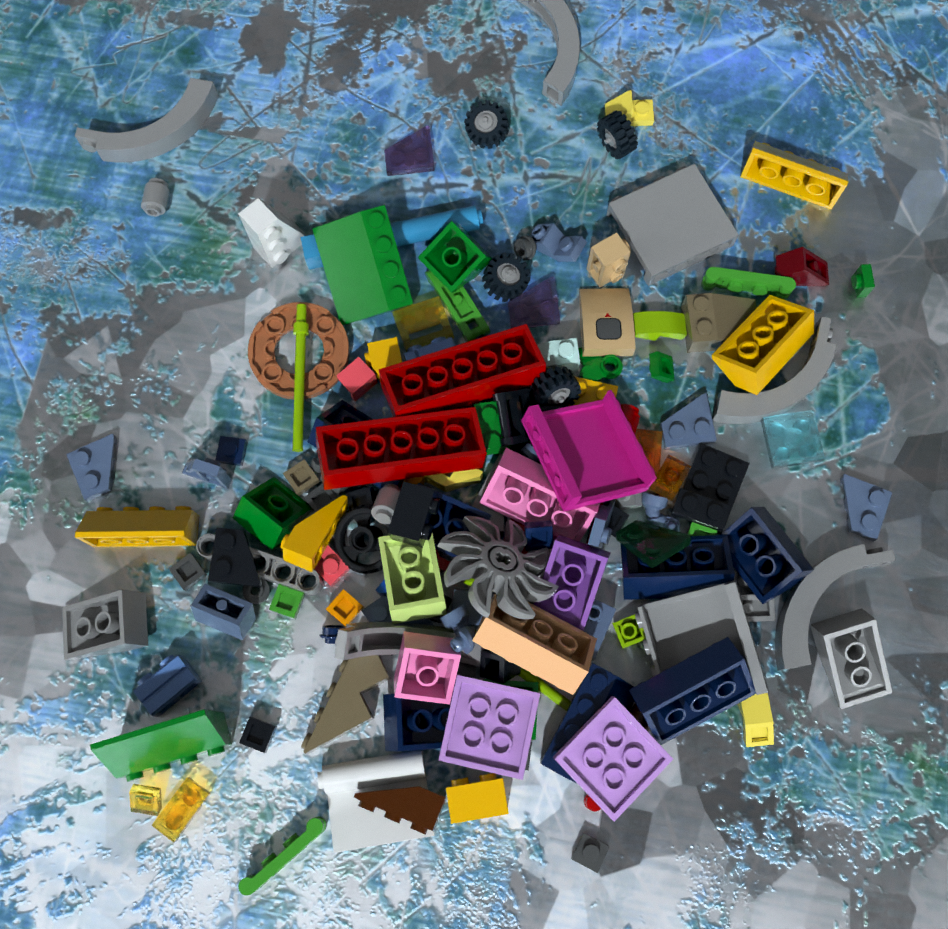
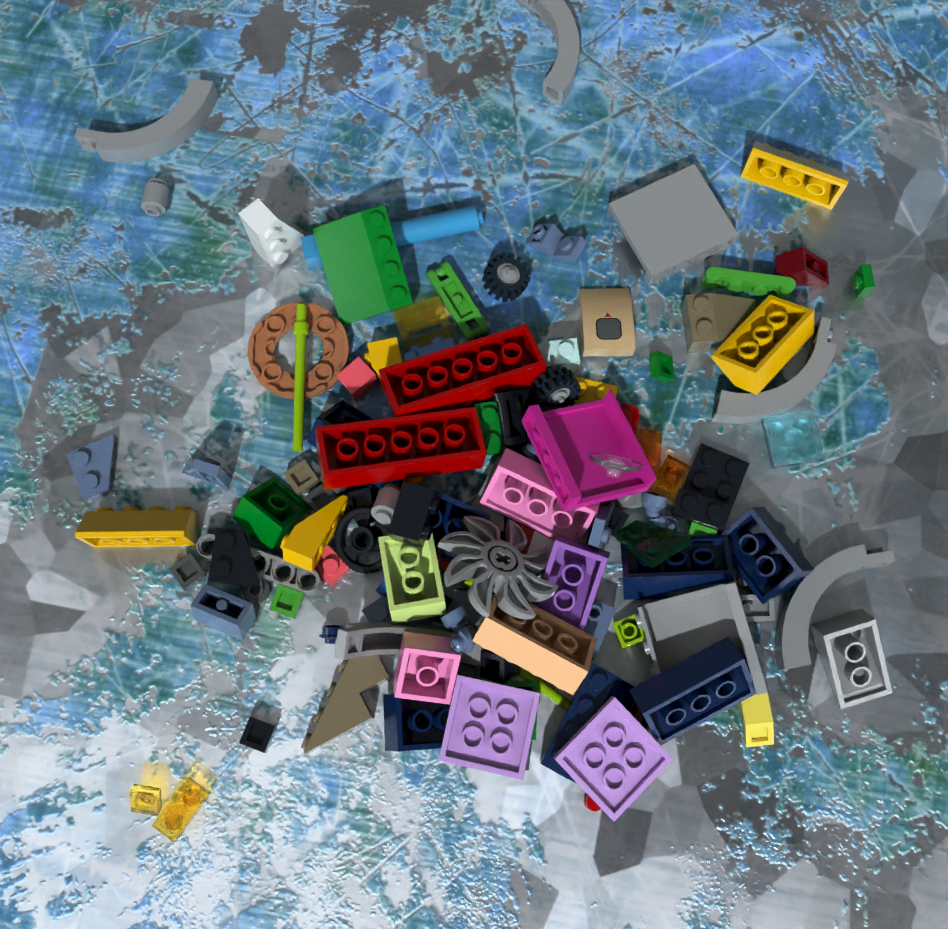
(105, 625): light grey slope -> none
(164, 744): green slope -> none
(166, 685): medium blue brick -> none
(231, 450): dark blue plate -> none
(274, 863): bright green plate -> none
(345, 608): light orange plate -> none
(360, 828): white door -> none
(410, 803): reddish brown slope -> none
(411, 154): clear purple wing -> none
(455, 257): green slope -> none
(456, 480): light yellow slope -> none
(476, 799): yellow brick -> none
(486, 124): black wheel -> none
(525, 247): dark grey plate -> none
(535, 306): clear purple wing -> none
(538, 535): dark blue plate -> none
(590, 852): dark grey plate -> none
(595, 369): green plate -> none
(608, 260): tan brick -> none
(614, 464): none -> clear dish
(617, 134): black wheel -> none
(637, 111): light yellow slope -> none
(653, 324): lime slope -> none
(689, 425): sand blue wing -> none
(865, 506): sand blue wing -> none

